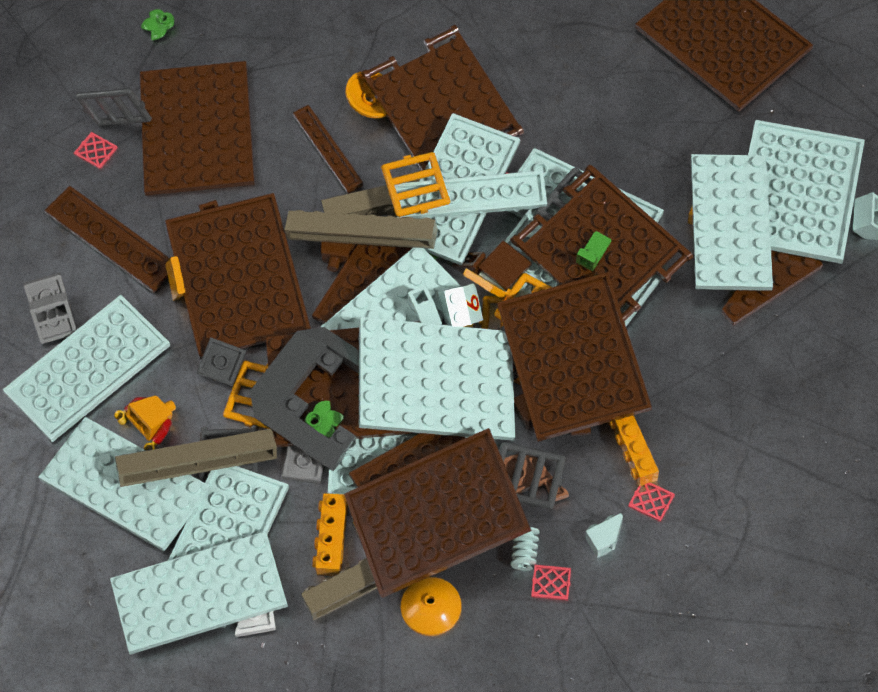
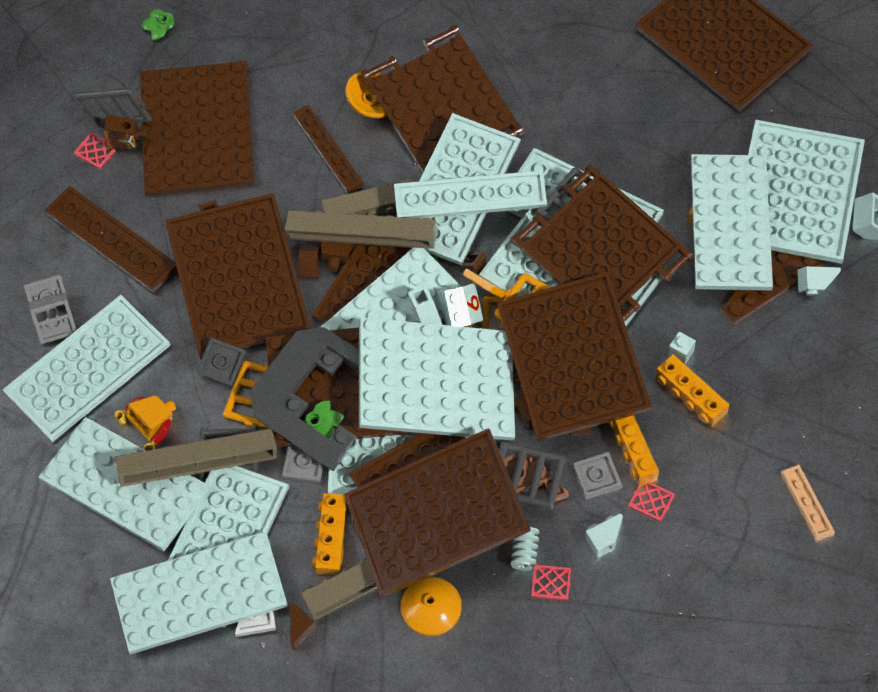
(123, 133): none -> reddish brown torso
(175, 278): light orange tile -> none
(300, 626): none -> reddish brown slope
(309, 261): none -> reddish brown slope
(396, 197): light orange bar -> none
(505, 265): reddish brown tile -> none
(593, 251): bright green bracket -> none
(597, 475): none -> light grey tile
(682, 347): none -> light aqua brick
(692, 391): none -> light orange brick
(807, 503): none -> light nougat tile
(815, 279): none -> light aqua slope

